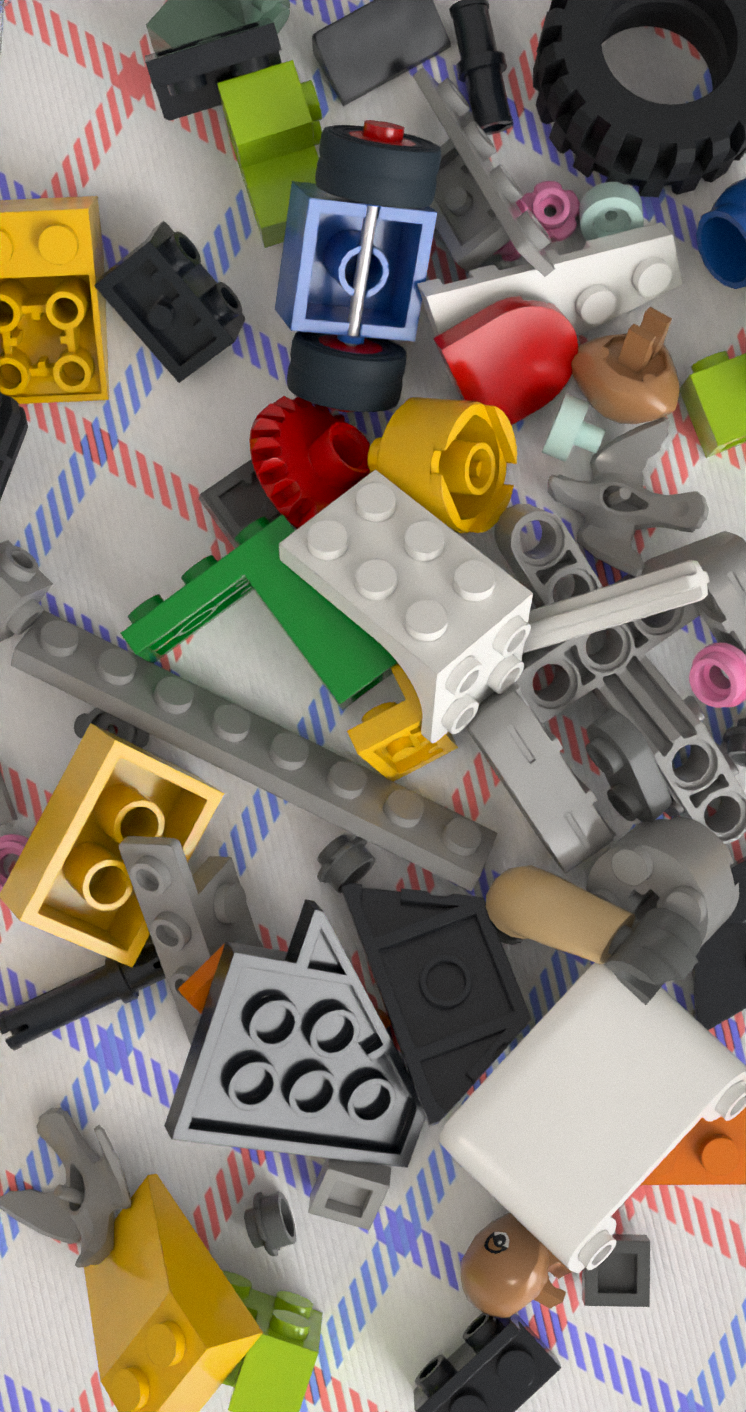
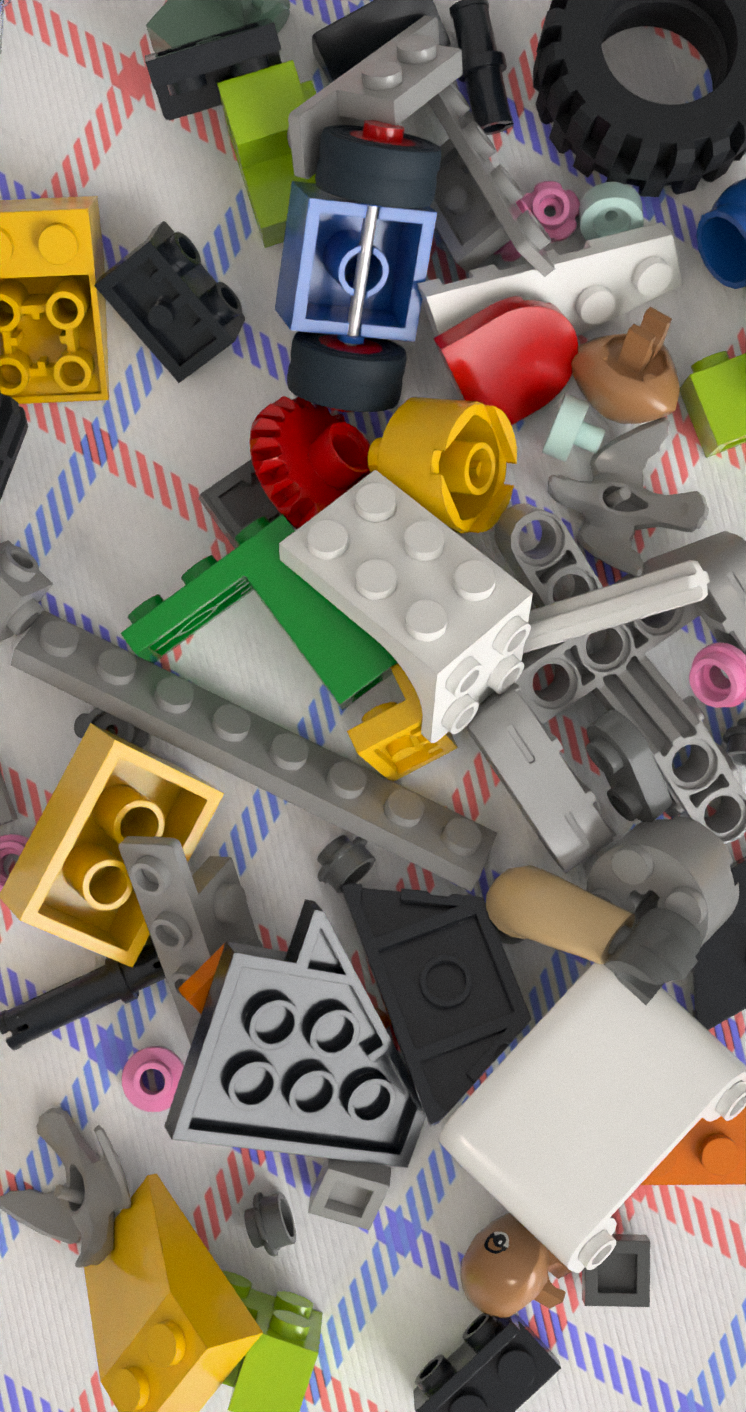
(152, 1058): none -> bright pink plate
(379, 88): none -> light grey bracket

